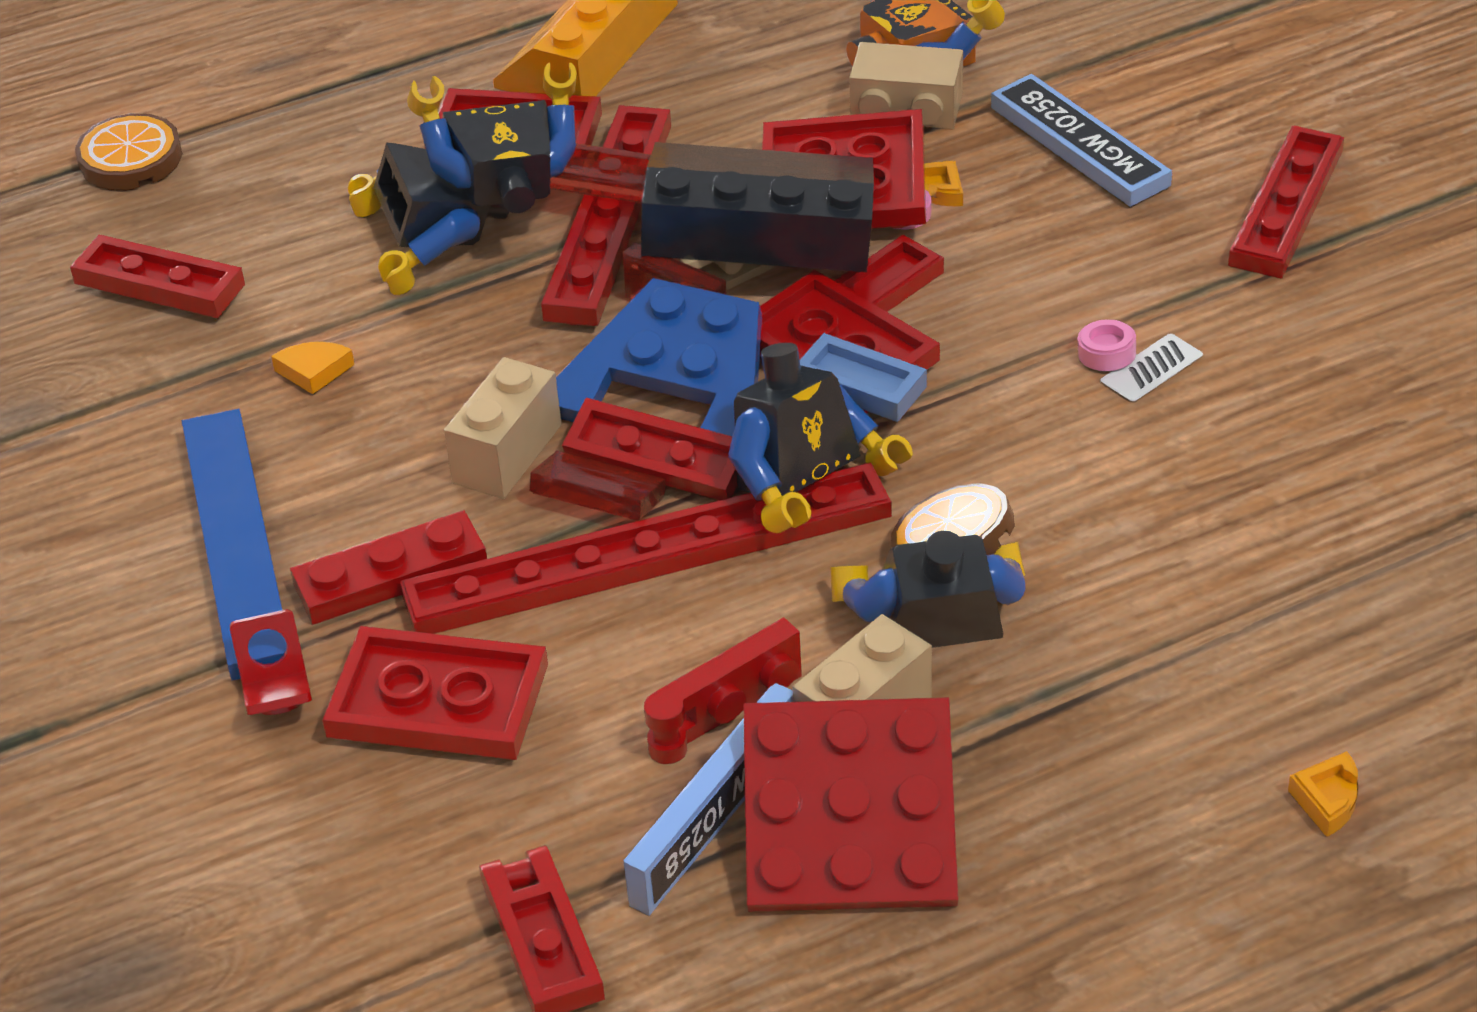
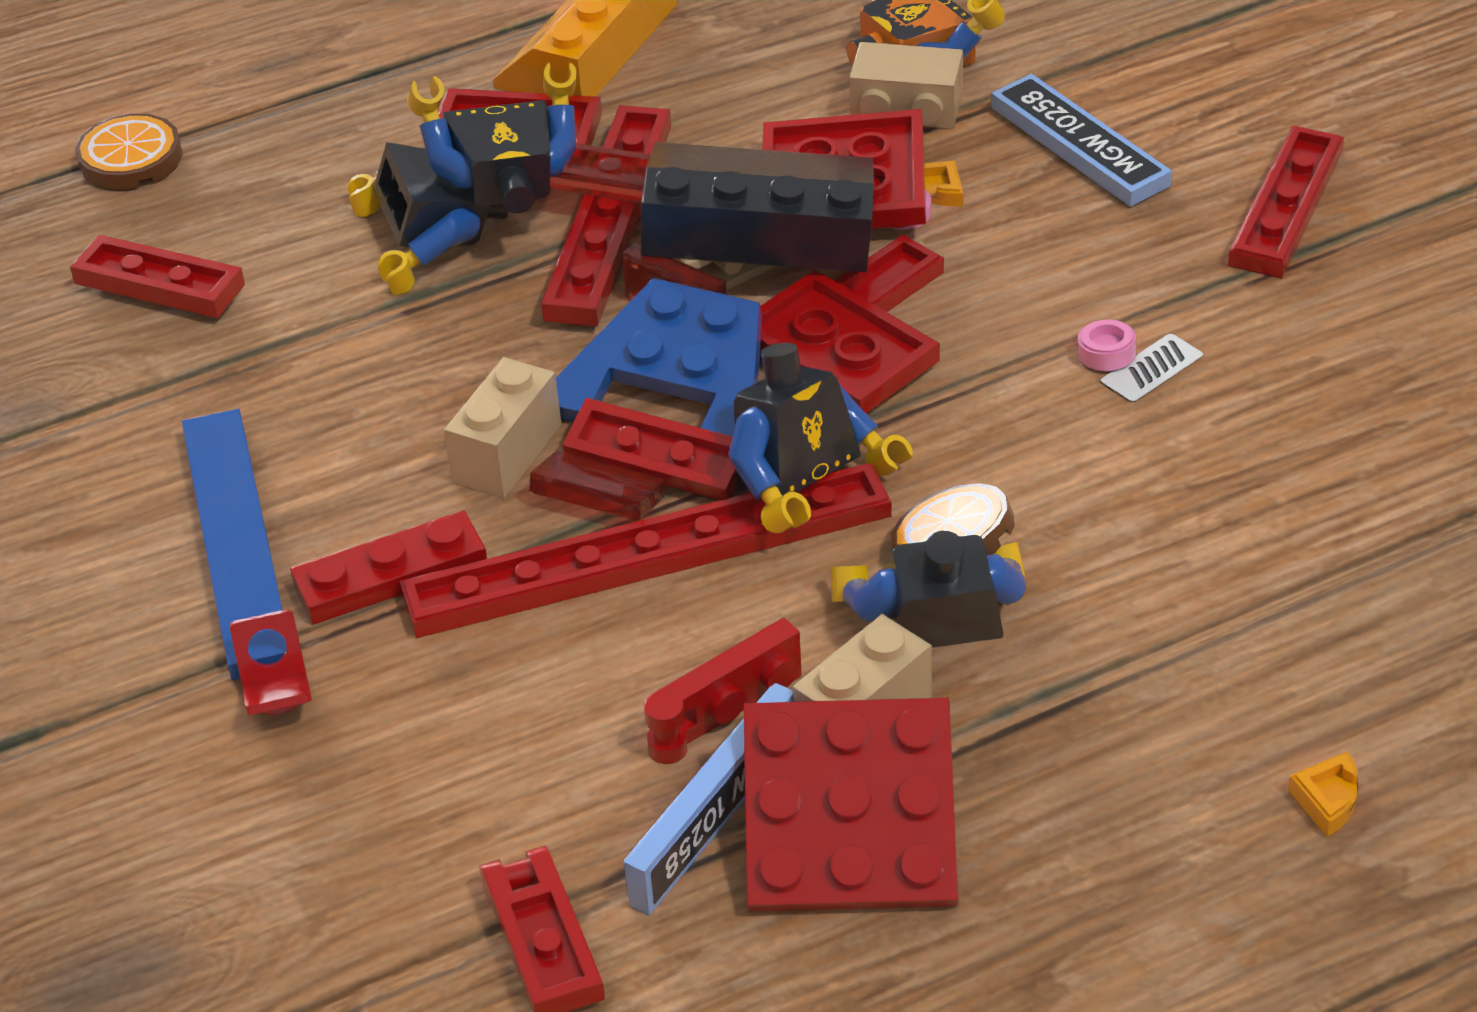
(313, 363): light orange tile -> none
(436, 692): red plate -> none
(870, 378): medium blue tile -> none

